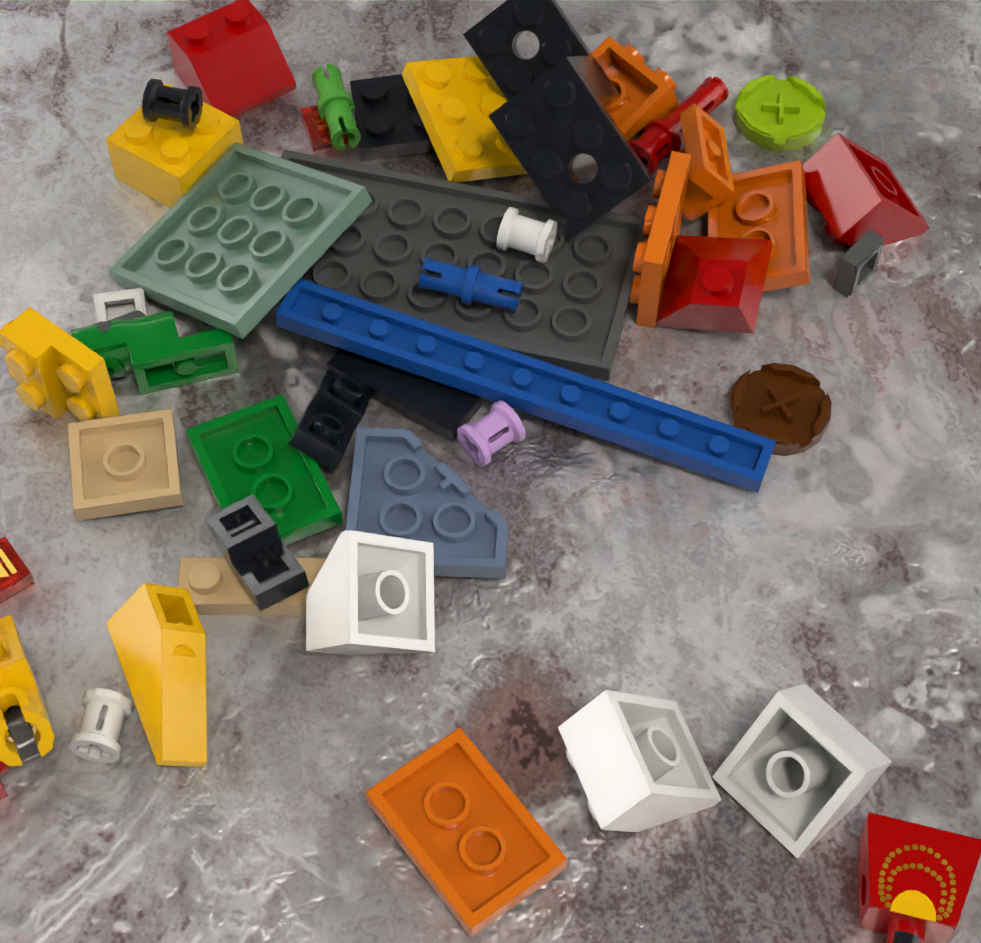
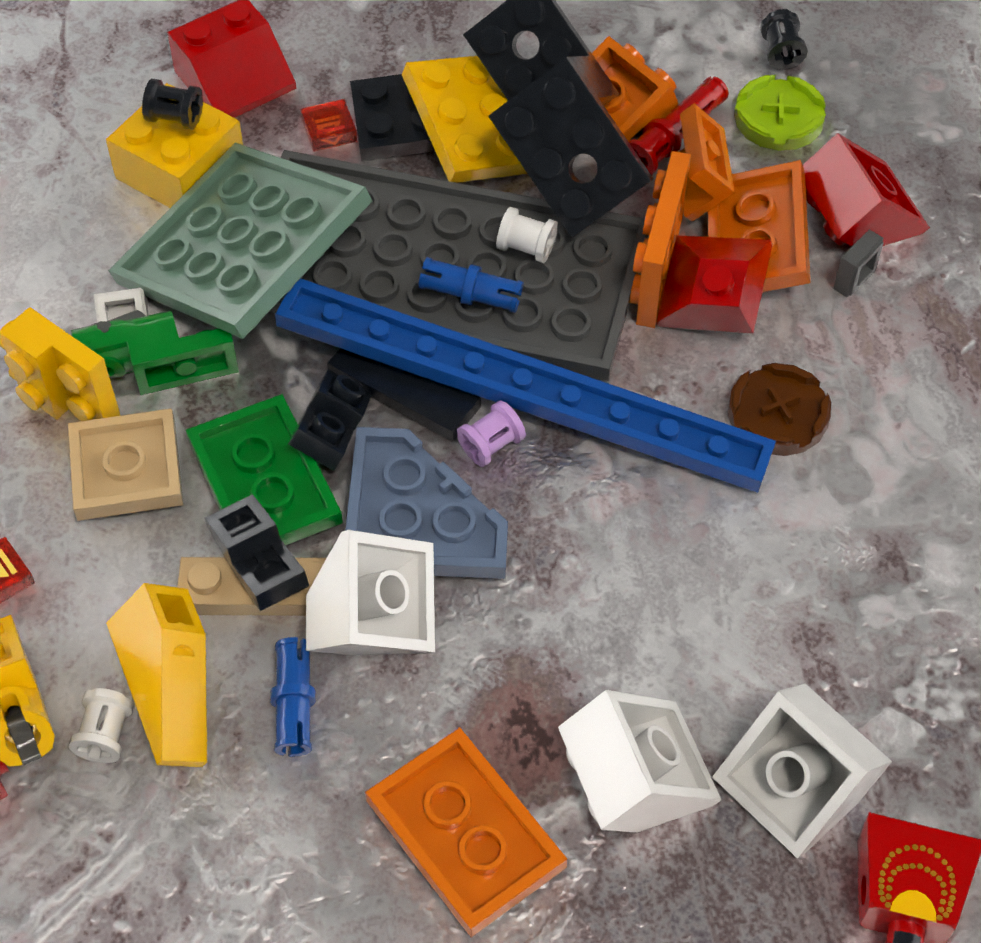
(292, 698): none -> blue pin
(336, 107): bright green pin -> none
(790, 38): none -> black bush

